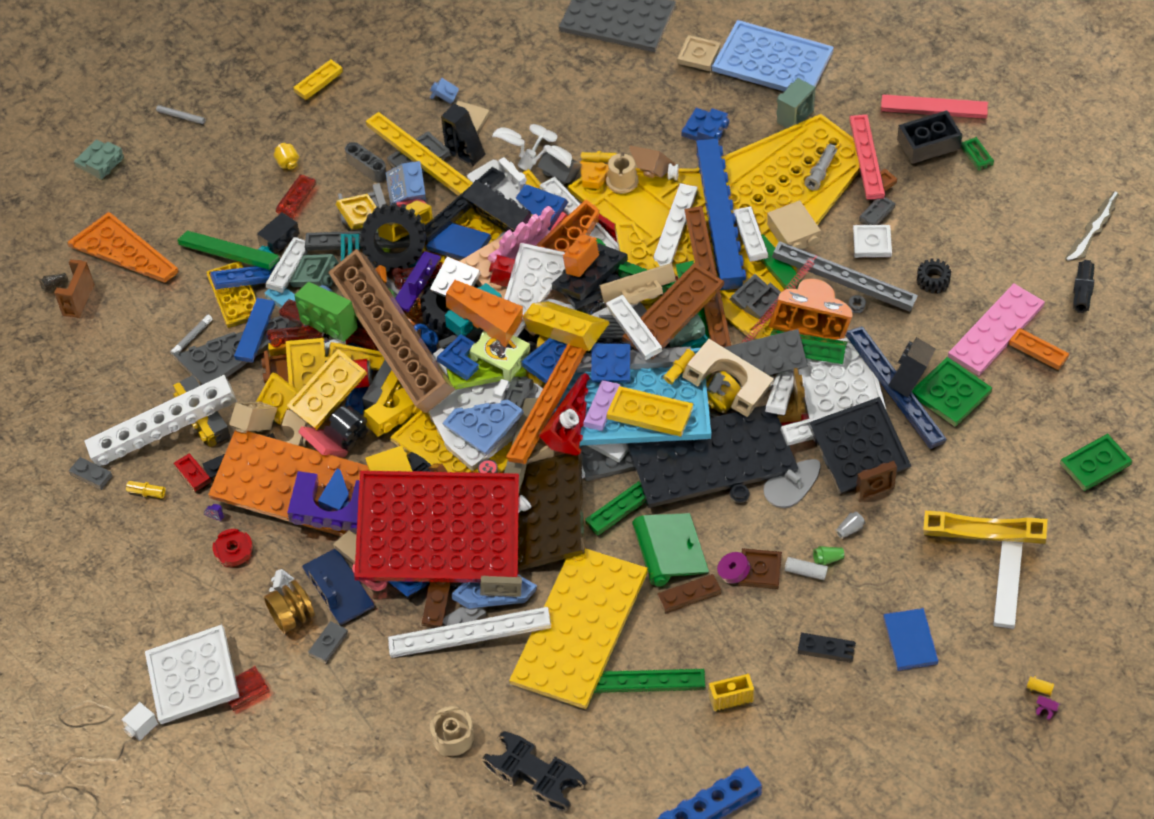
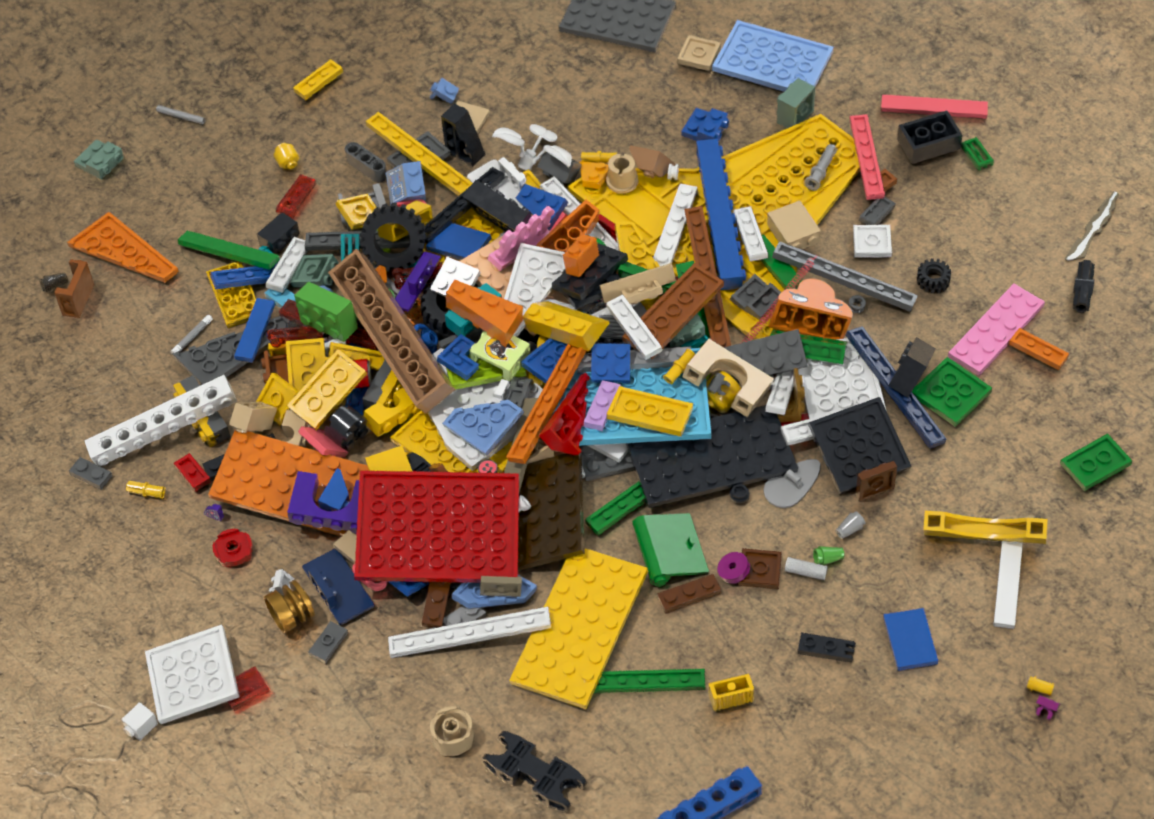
(501, 270): red brick -> none
(569, 418): white bush -> none

